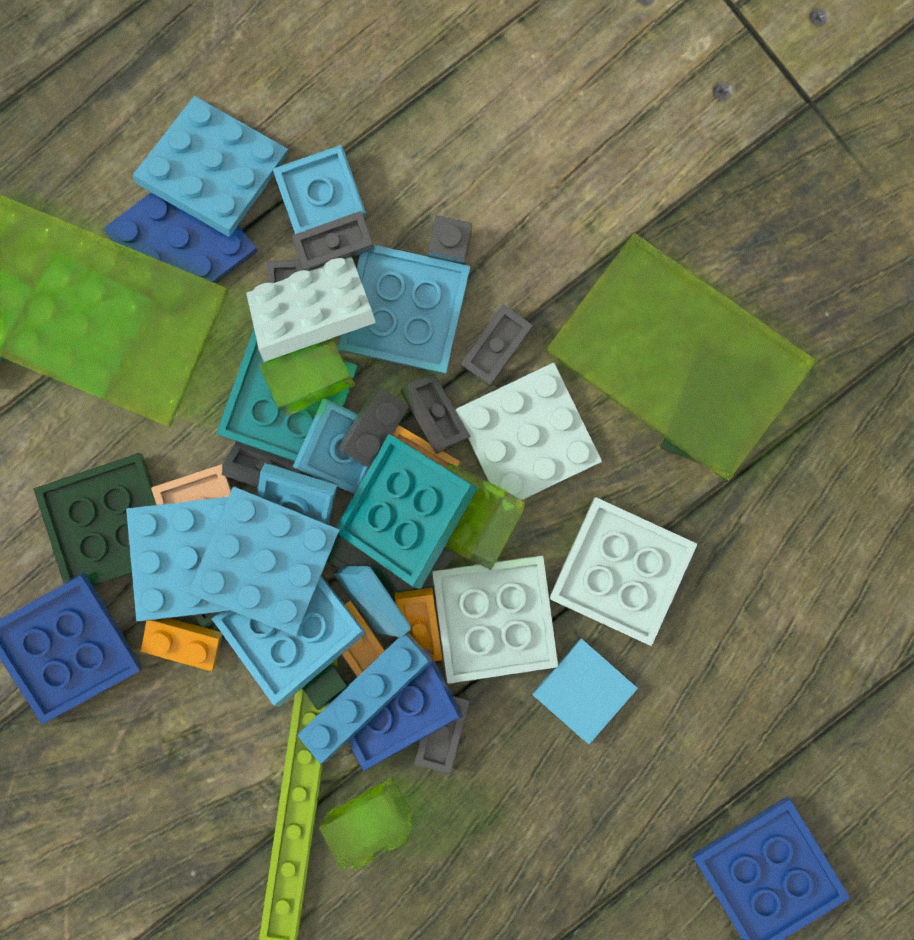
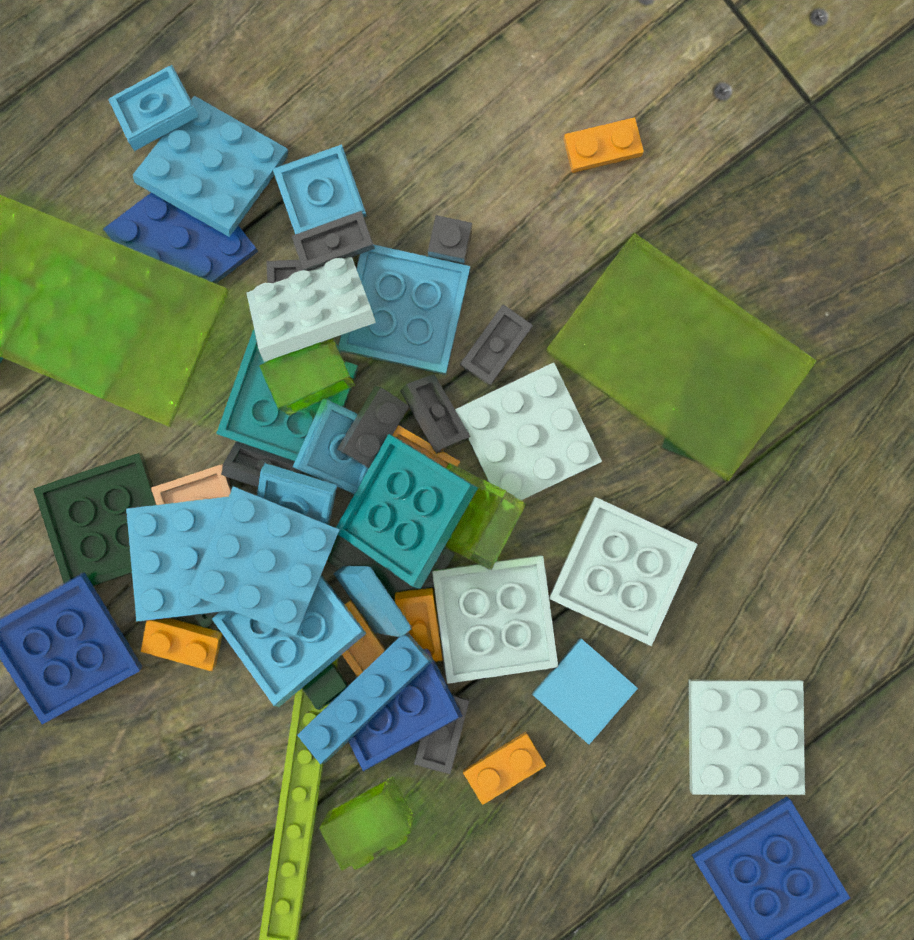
(153, 107): none -> medium azure tile
(504, 768): none -> light orange plate
(603, 145): none -> light orange plate
(746, 737): none -> light aqua plate

